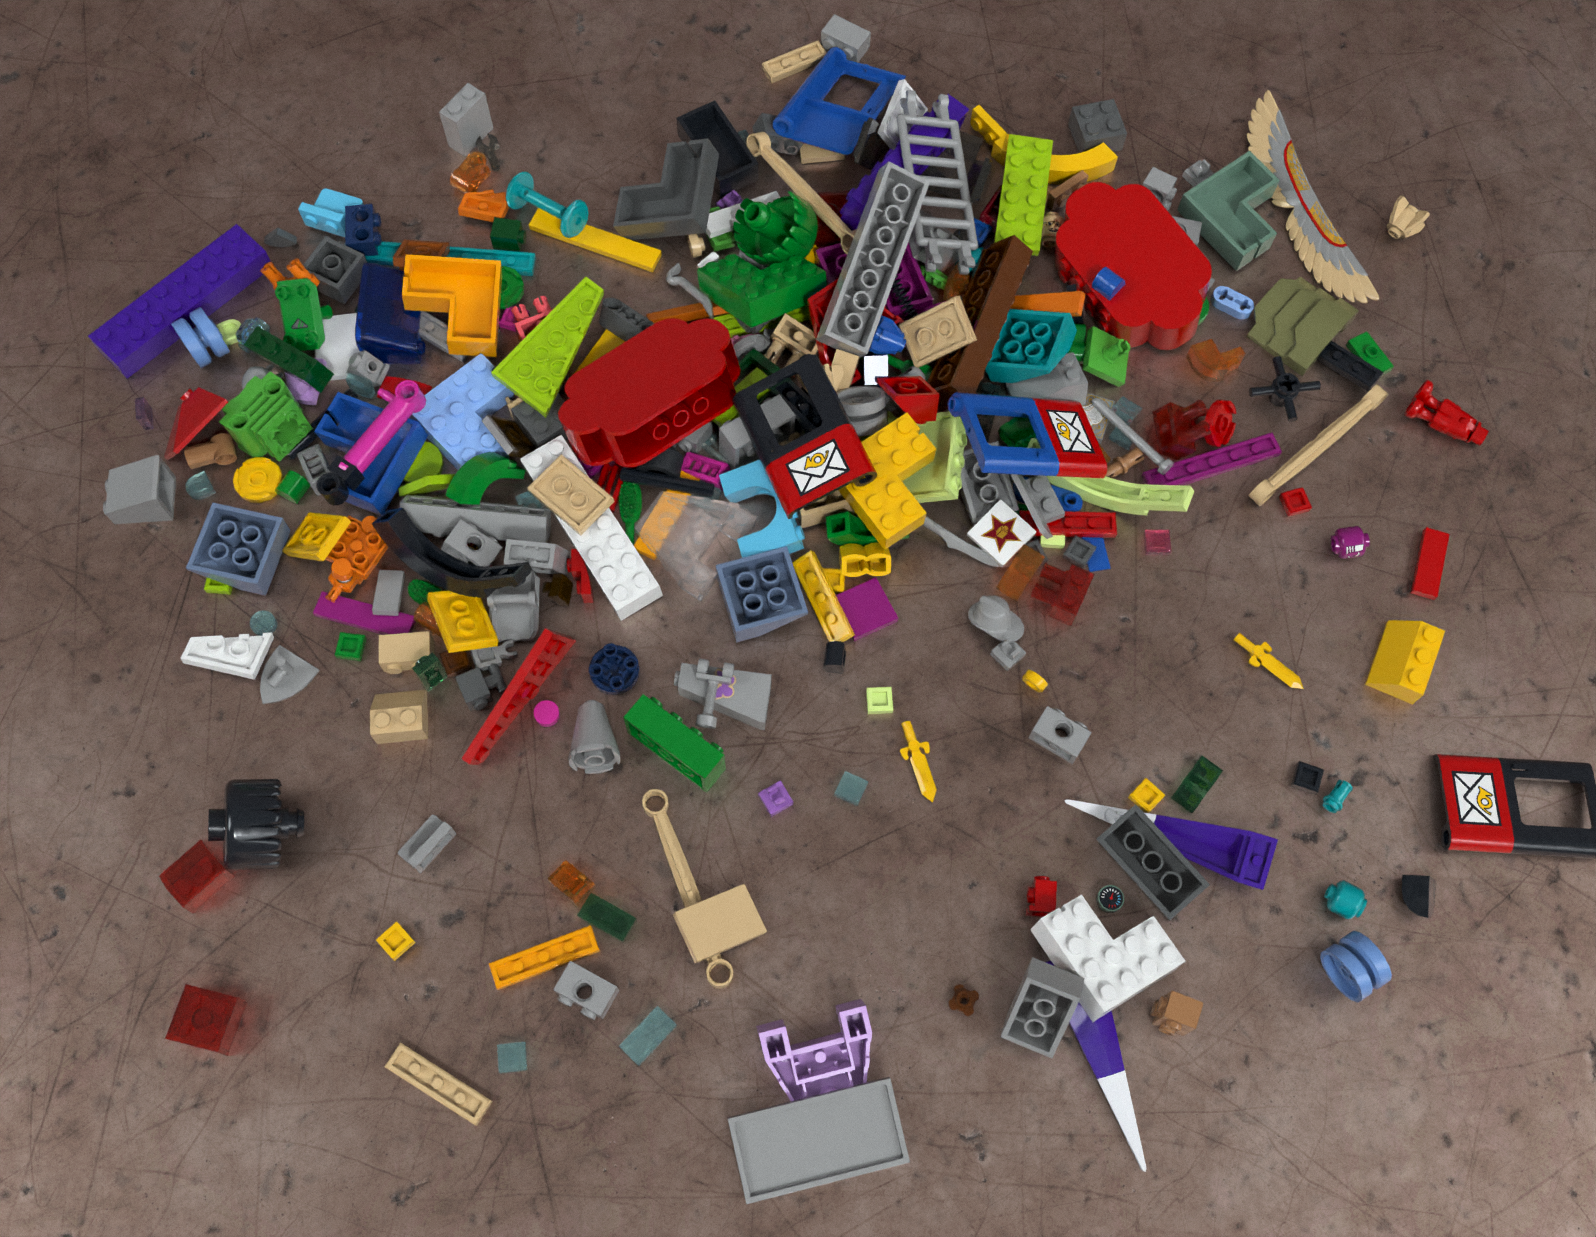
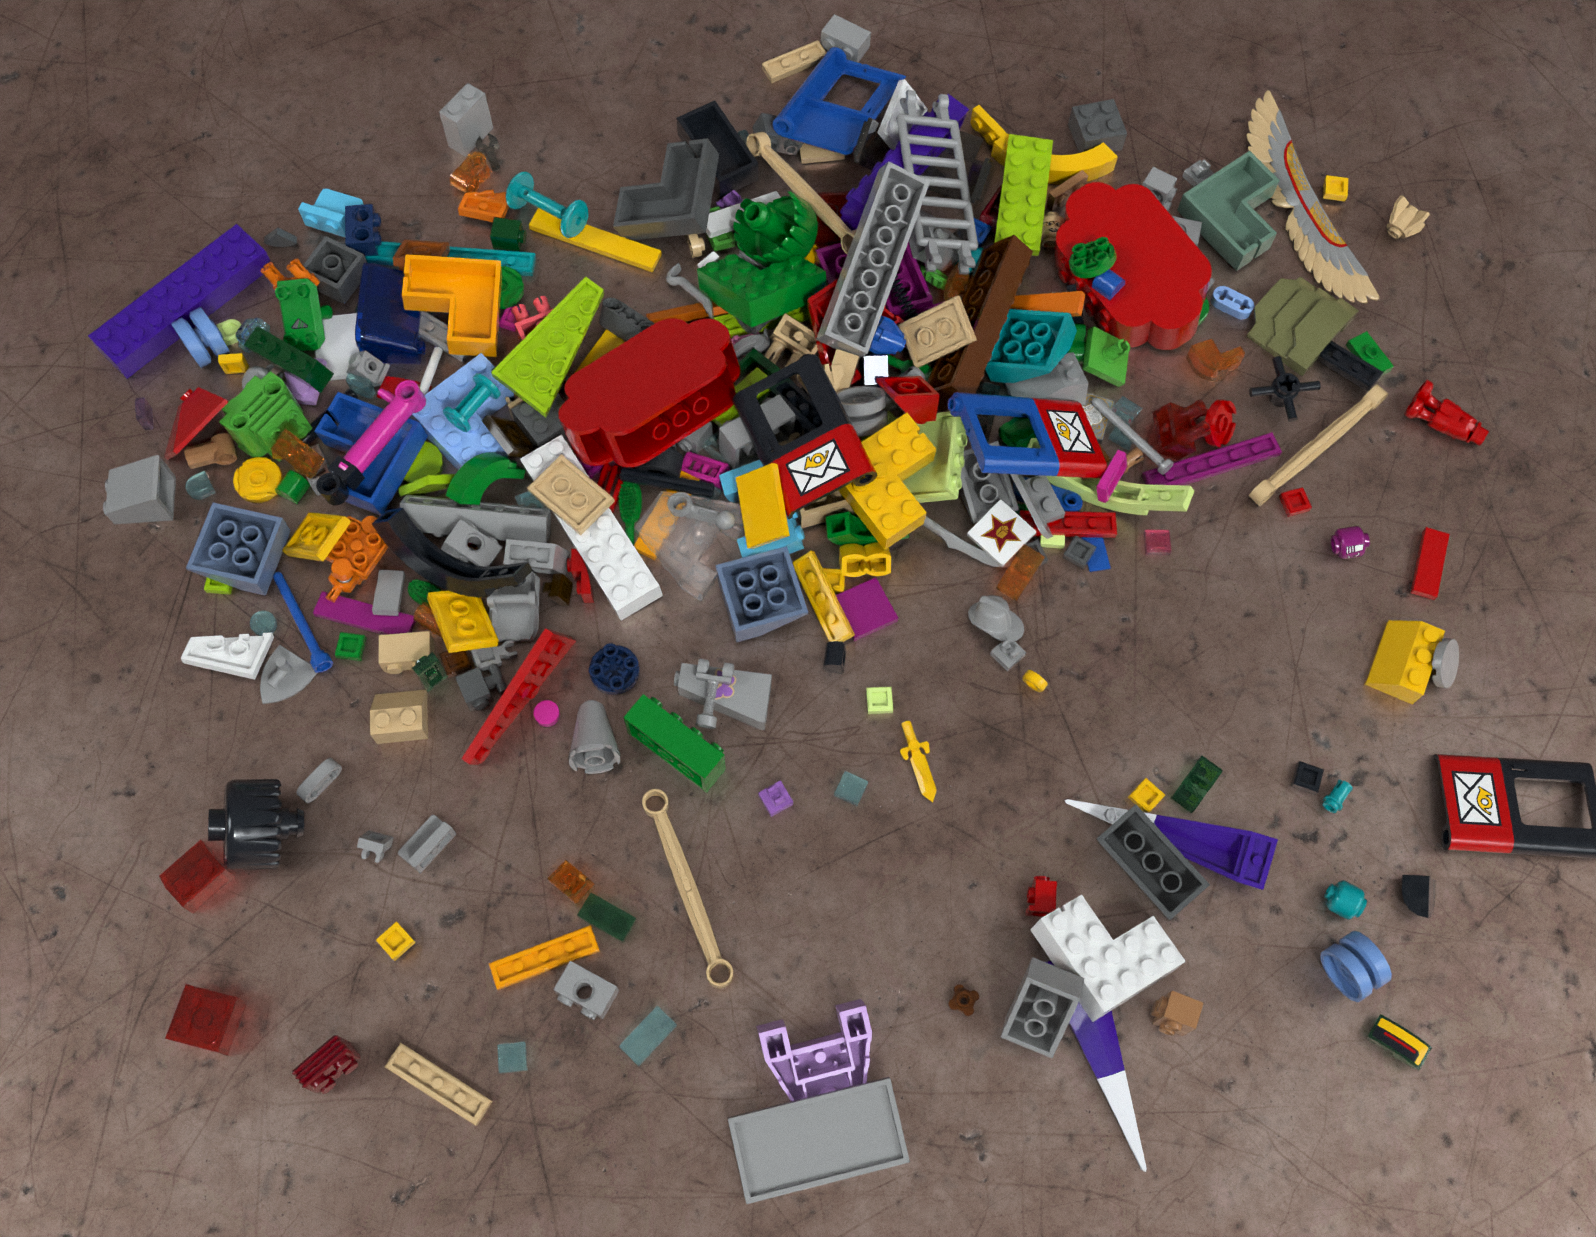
(233, 363): none -> yellow tile
(296, 453): none -> clear orange tile
(319, 660): none -> blue piece
(319, 780): none -> light grey beam
(326, 1065): none -> dark red brick
(376, 843): none -> light grey tile
(430, 370): none -> white bar
(469, 405): none -> teal hose
(719, 923): tan tile -> none
(723, 519): none -> light grey piece
(762, 506): none -> yellow tile
(1064, 747): light grey brick -> none
(1073, 589): clear red brick -> none
(1092, 258): none -> green tile
(1110, 899): black tile -> none
(1112, 476): none -> dark pink tile
(1268, 661): yellow sword -> none
(1335, 188): none -> yellow plate
(1399, 1041): none -> slope
(1445, 662): none -> light grey tile

